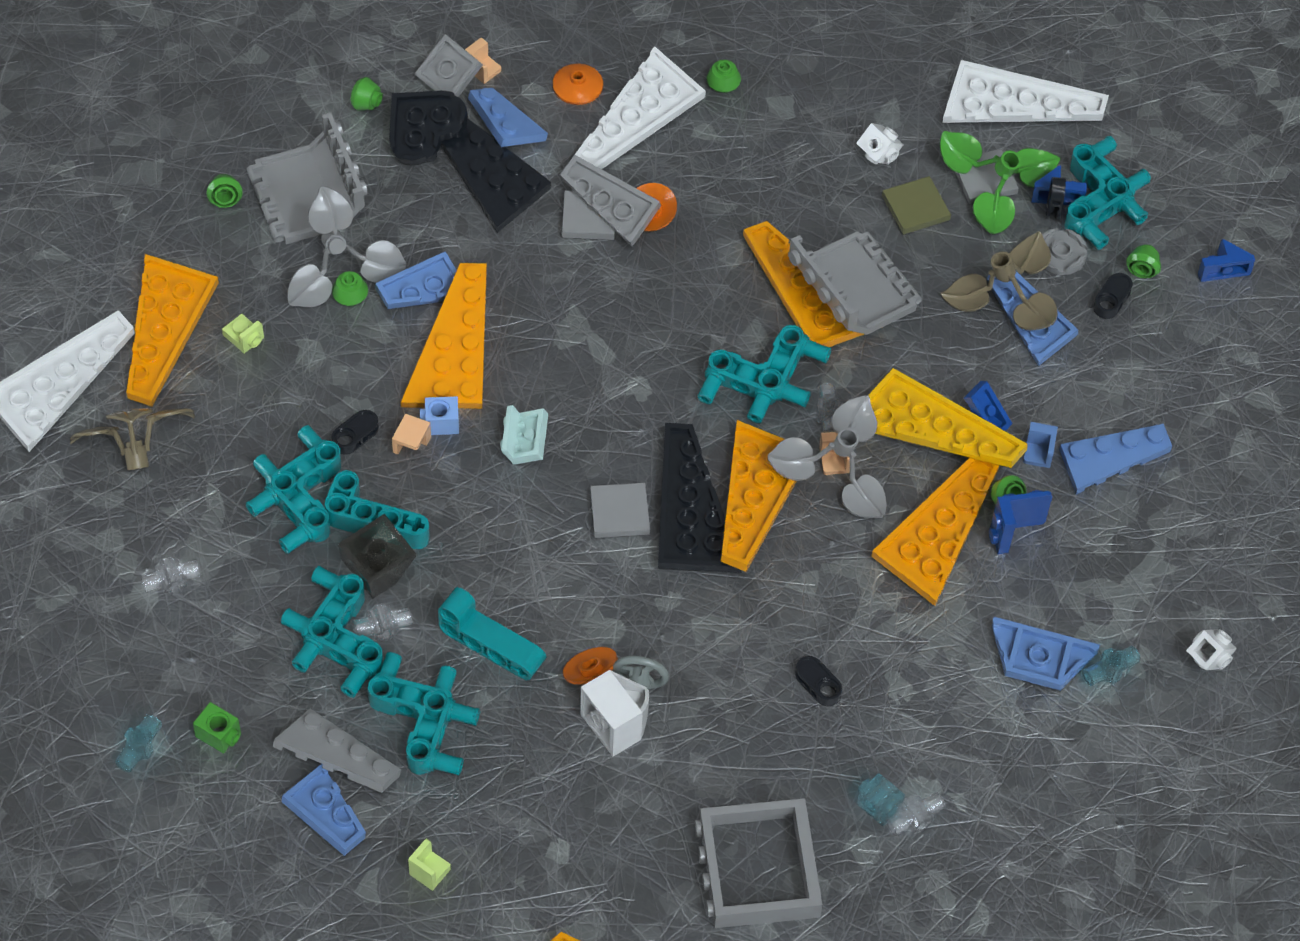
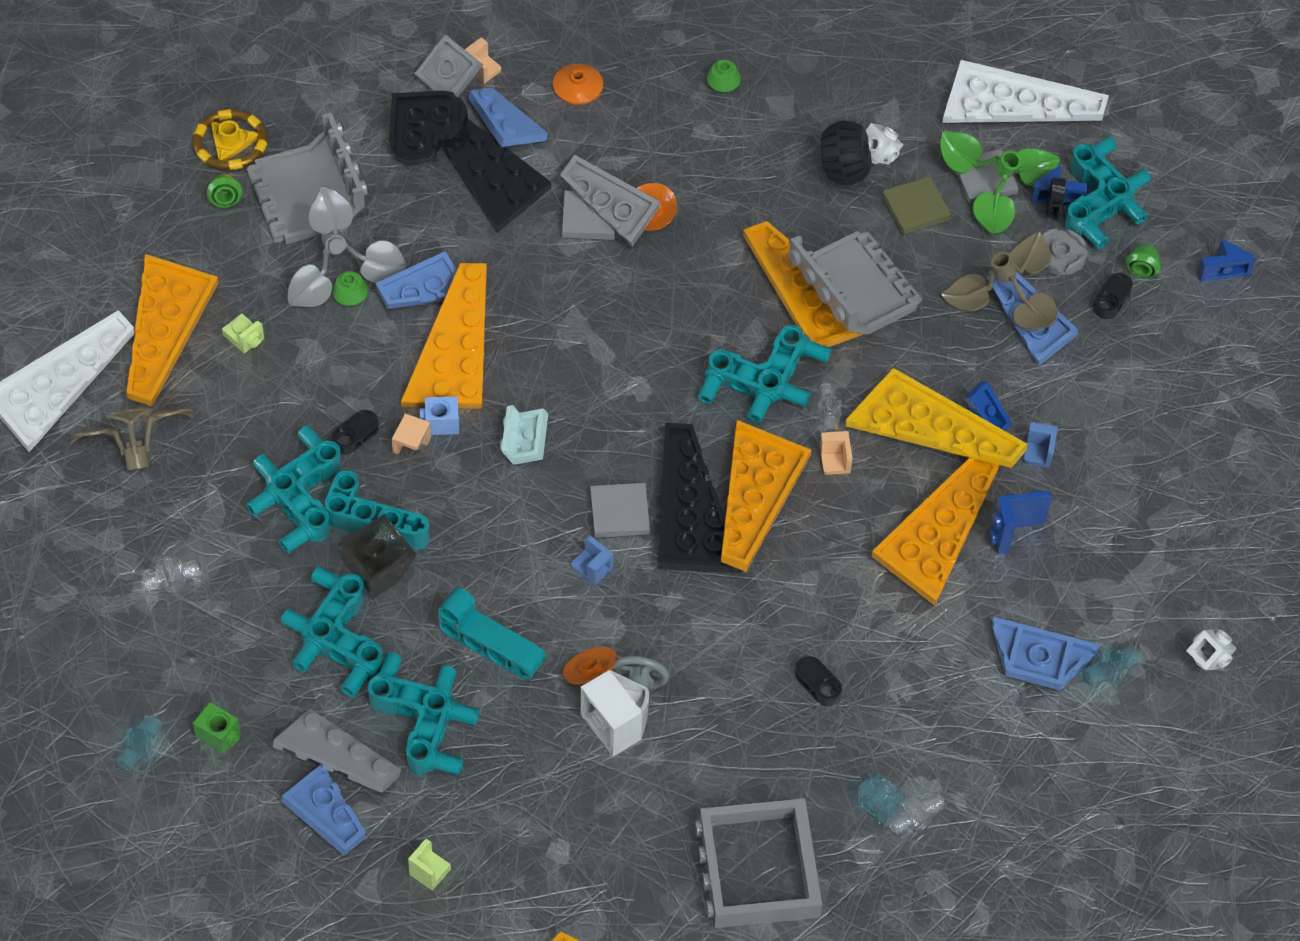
(230, 139): none -> yellow piece
(366, 94): bright green cone -> none
(382, 622): clear axle -> none
(594, 561): none -> medium blue panel
(643, 107): white wing -> none
(845, 152): none -> black wheel
(854, 424): light grey plant -> none
(1007, 485): bright green cone -> none
(1103, 456): medium blue wing -> none

